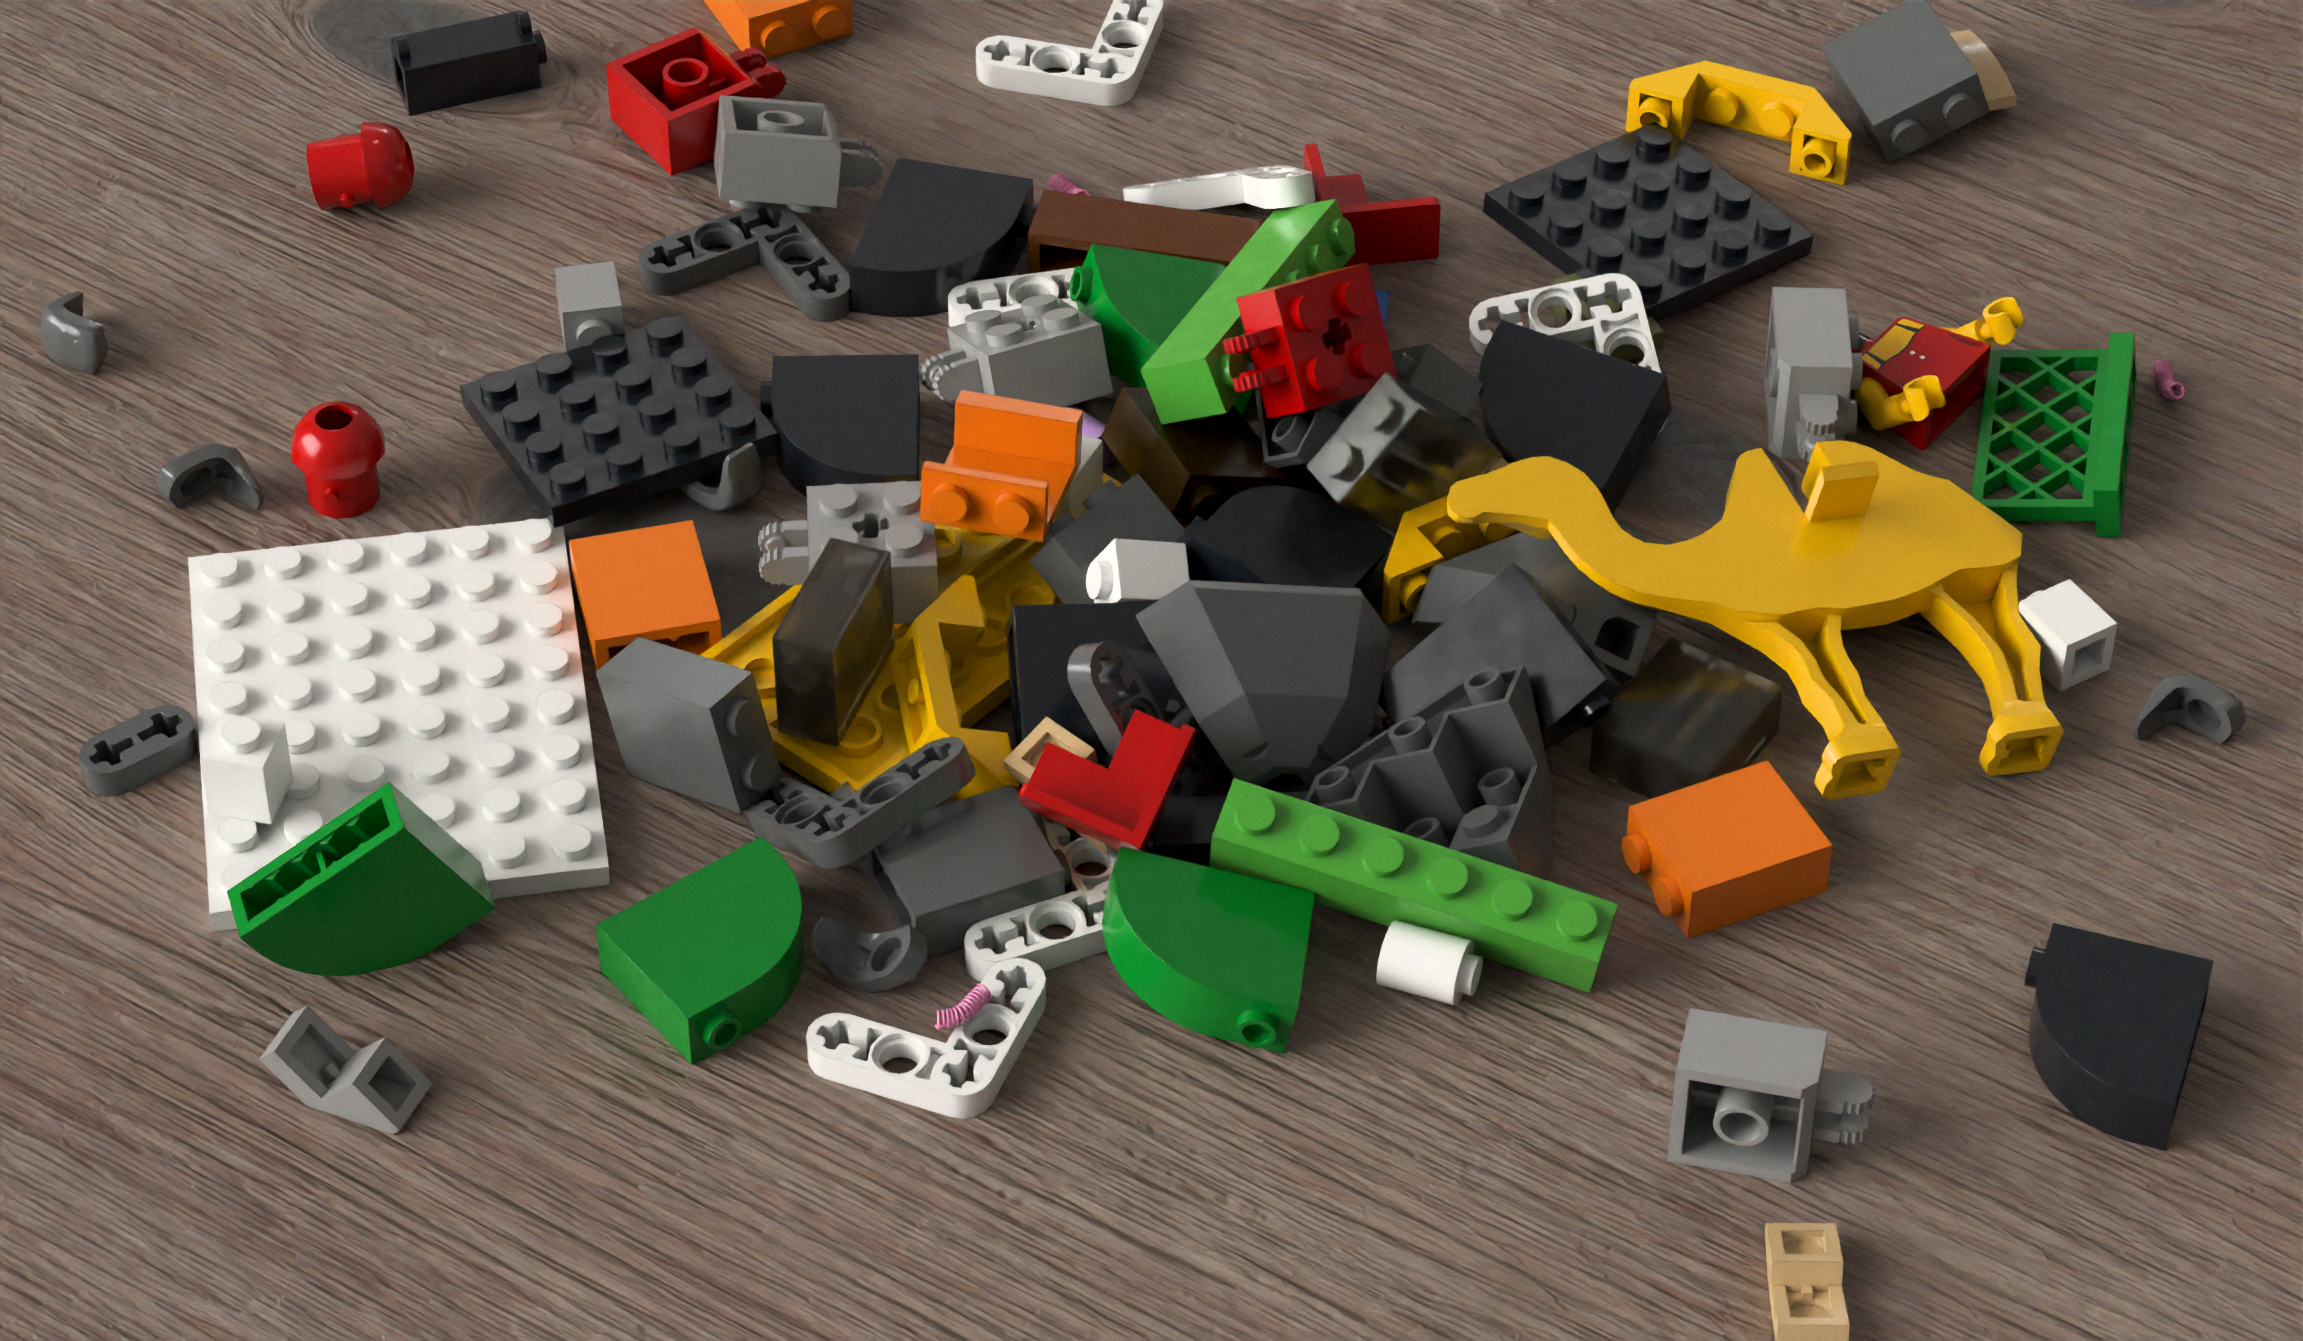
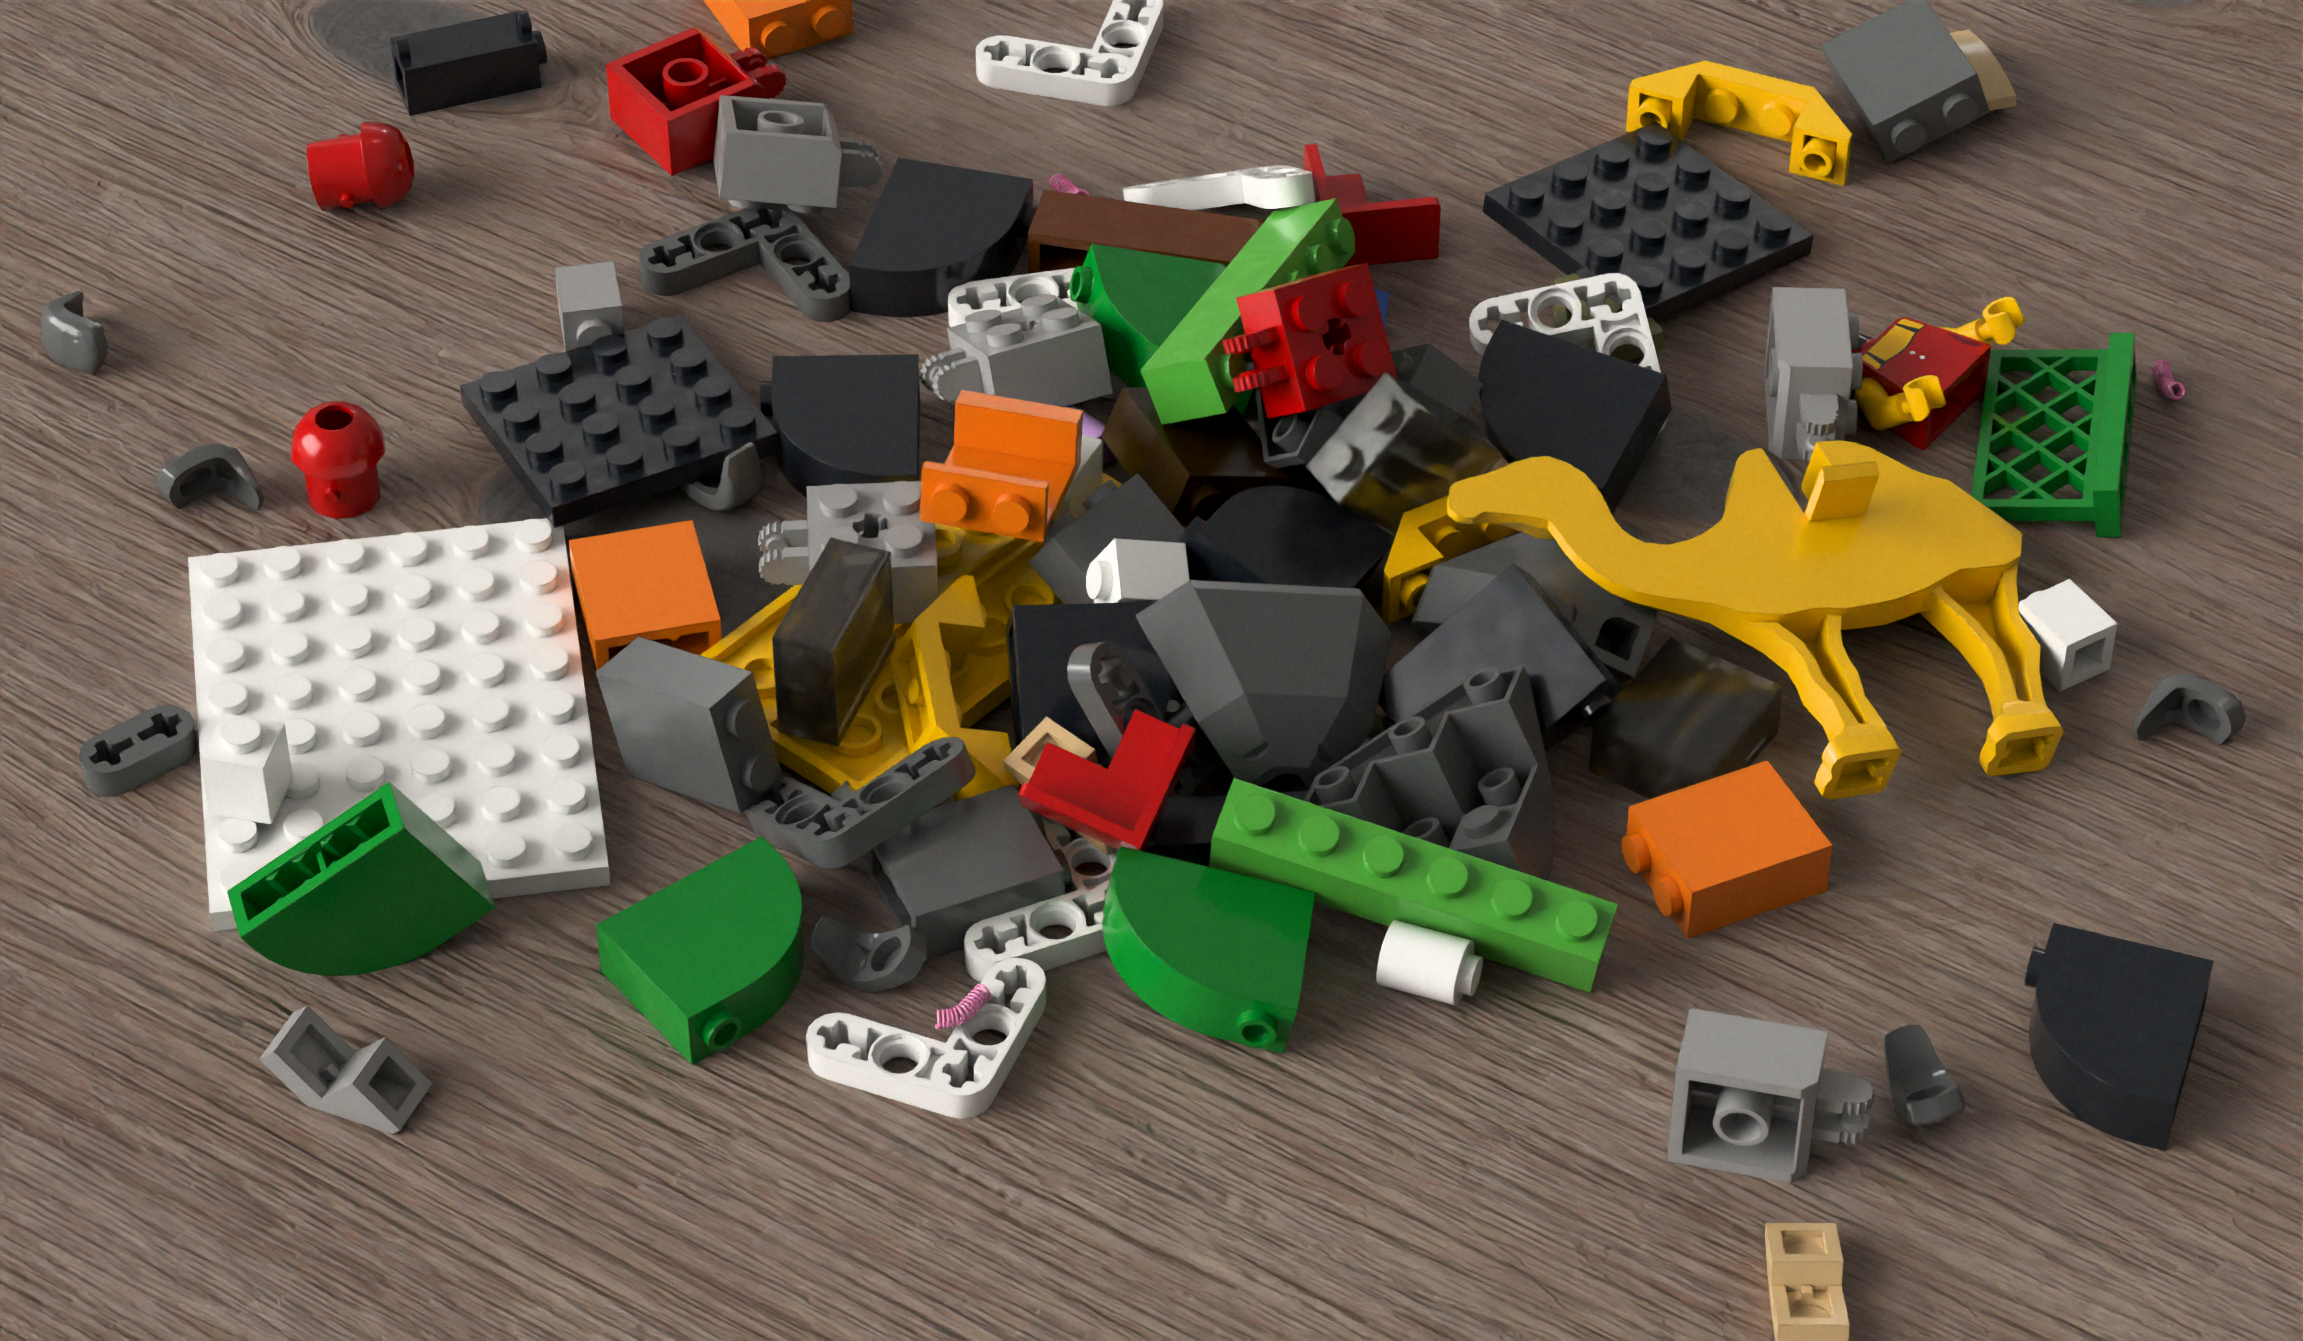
(1918, 1079): none -> dark grey hair

